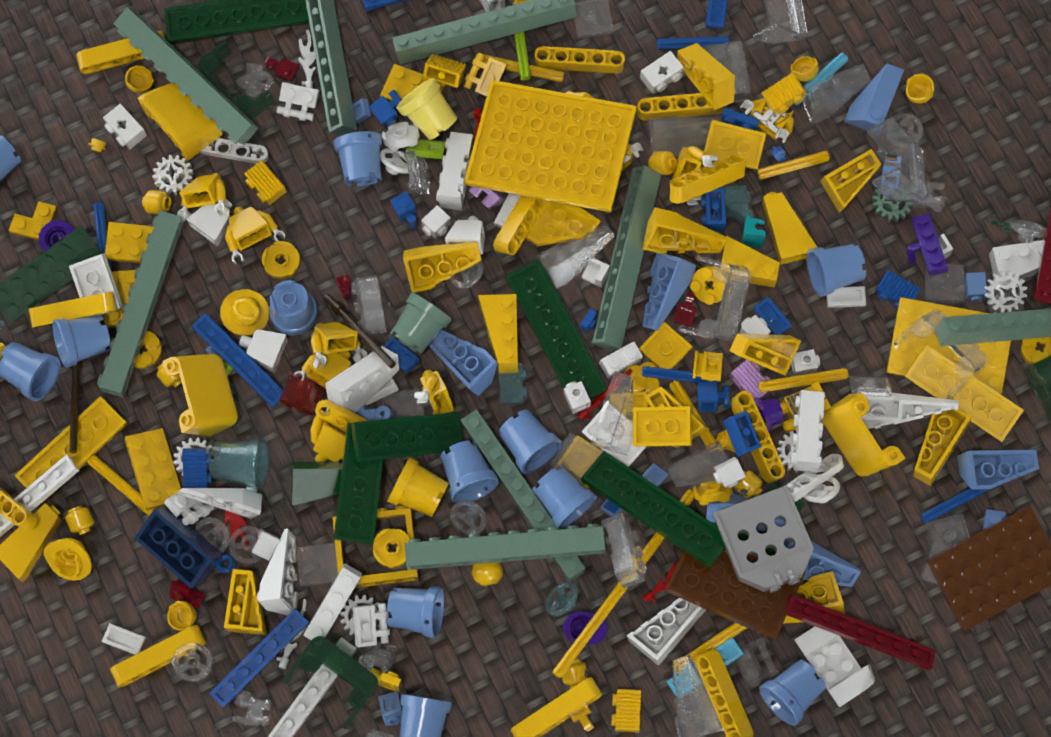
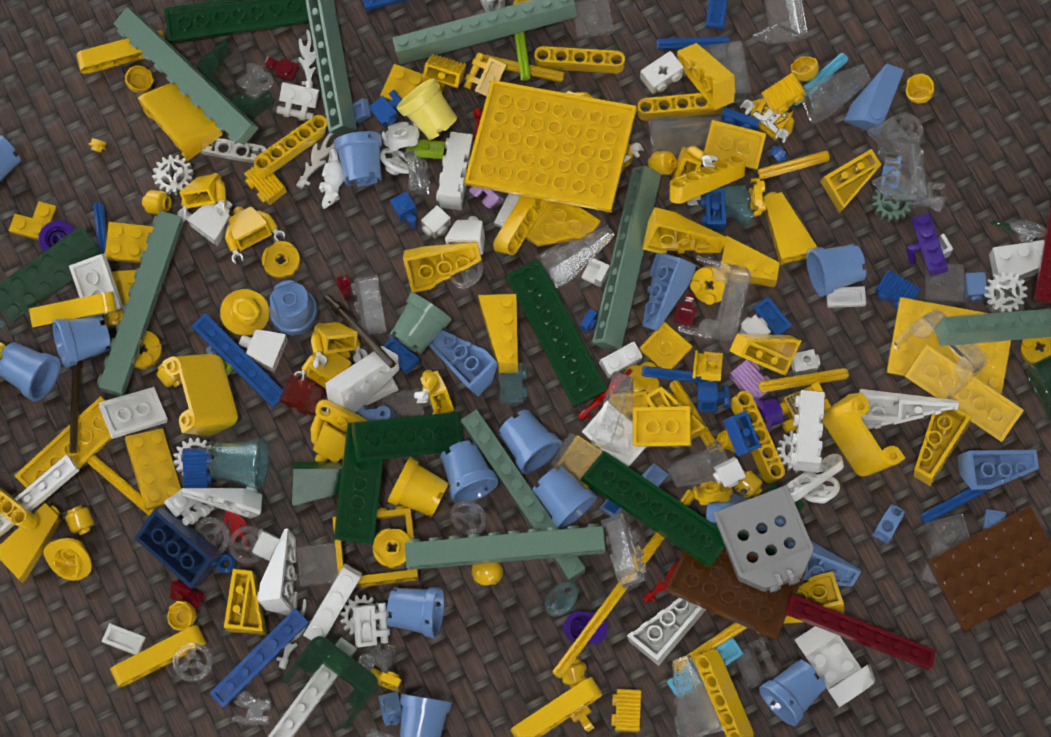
(121, 118): white brick -> none
(132, 412): none -> white plate
(286, 153): none -> yellow beam
(316, 157): none -> white piece
(333, 179): none -> white animal
(576, 397): white brick -> none
(751, 236): teal hinge -> none
(757, 202): none -> yellow plate
(870, 386): clear plate -> none
(889, 523): none -> medium blue leg

